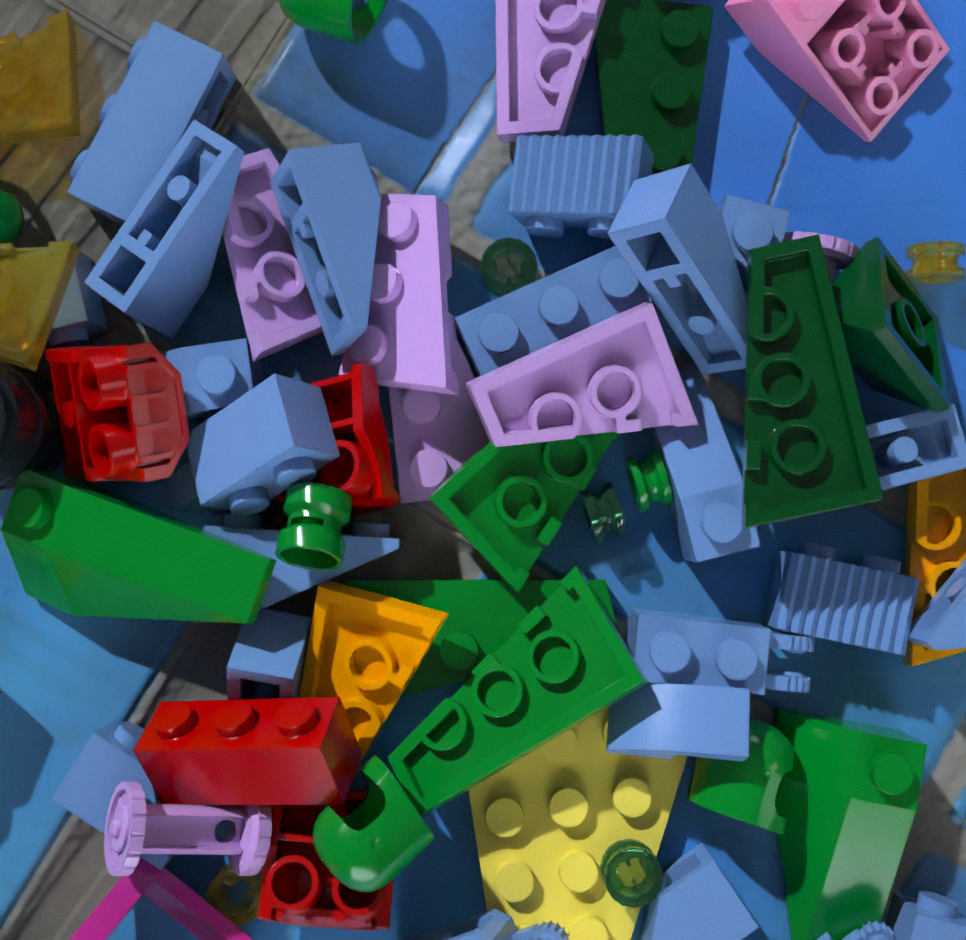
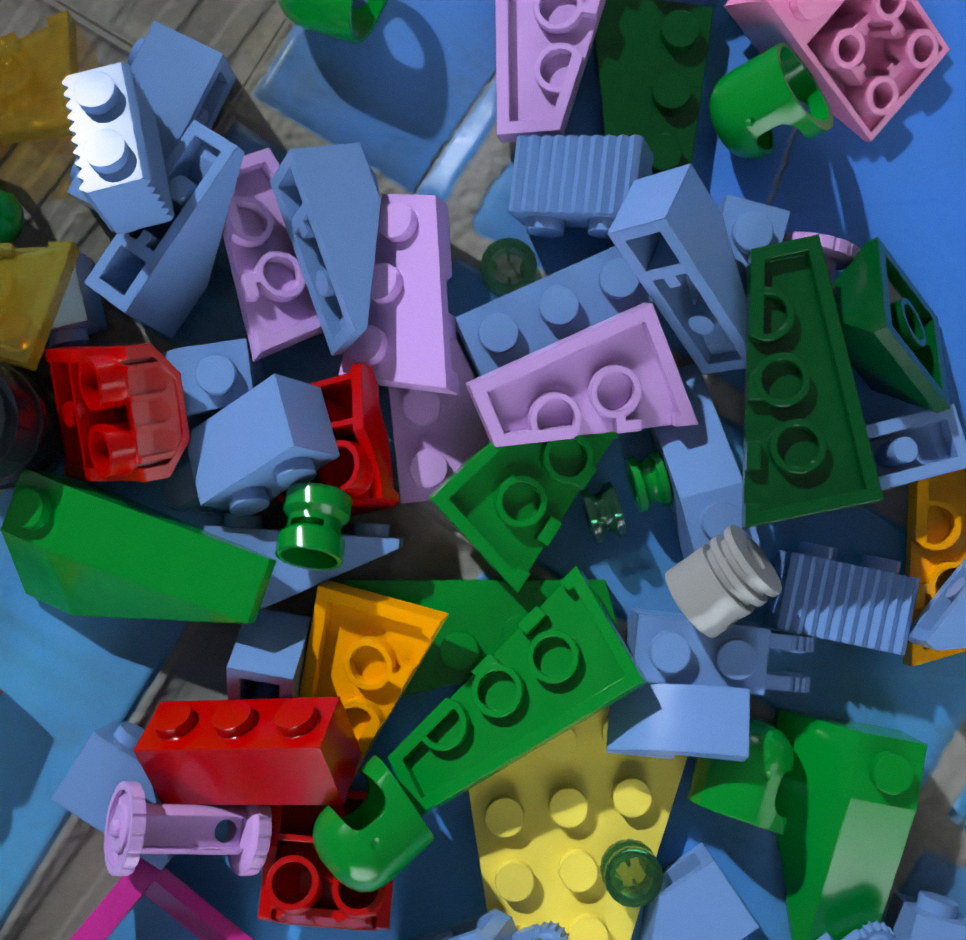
(118, 148): none -> medium blue brick
(246, 910): clear yellow bush -> none
(722, 581): none -> light grey piece
(763, 96): none -> green helmet
(935, 262): clear yellow bush -> none

